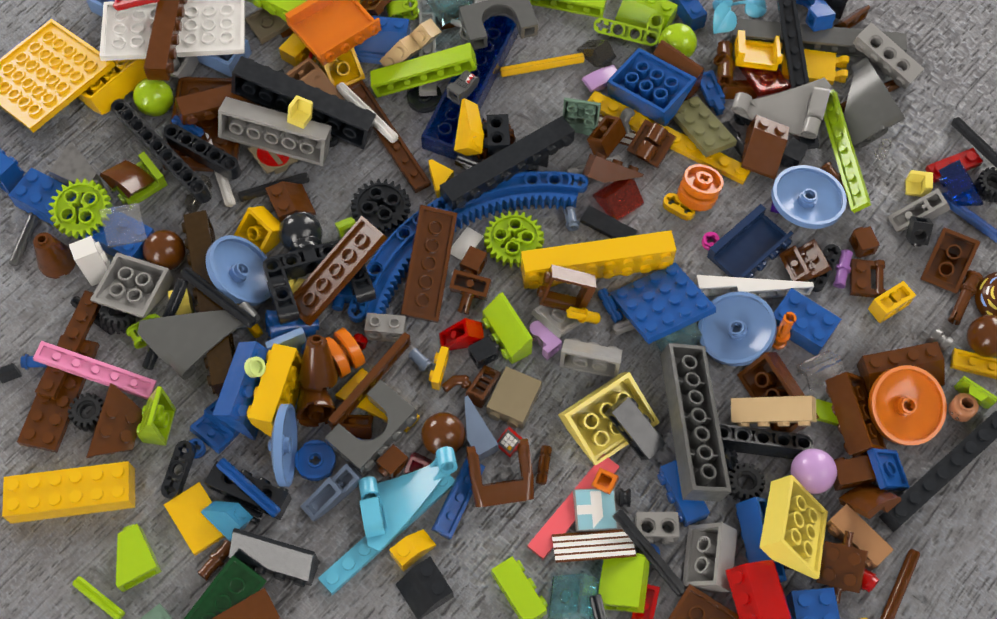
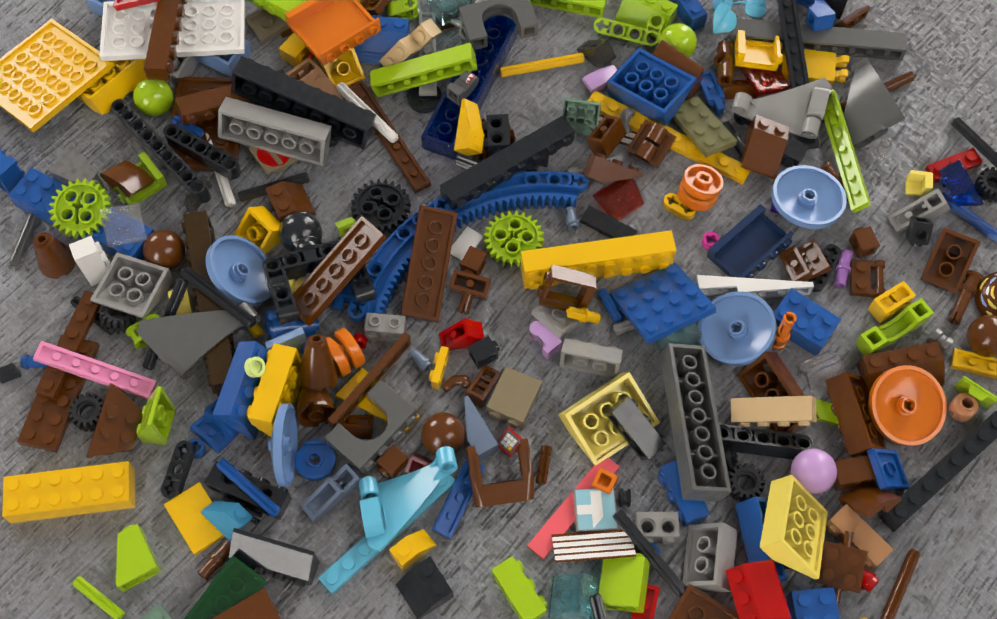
(300, 112): light yellow panel -> none
(439, 175): yellow slope -> none
(507, 329): lime slope -> none
(897, 56): light grey brick -> none
(905, 322): none -> lime arch

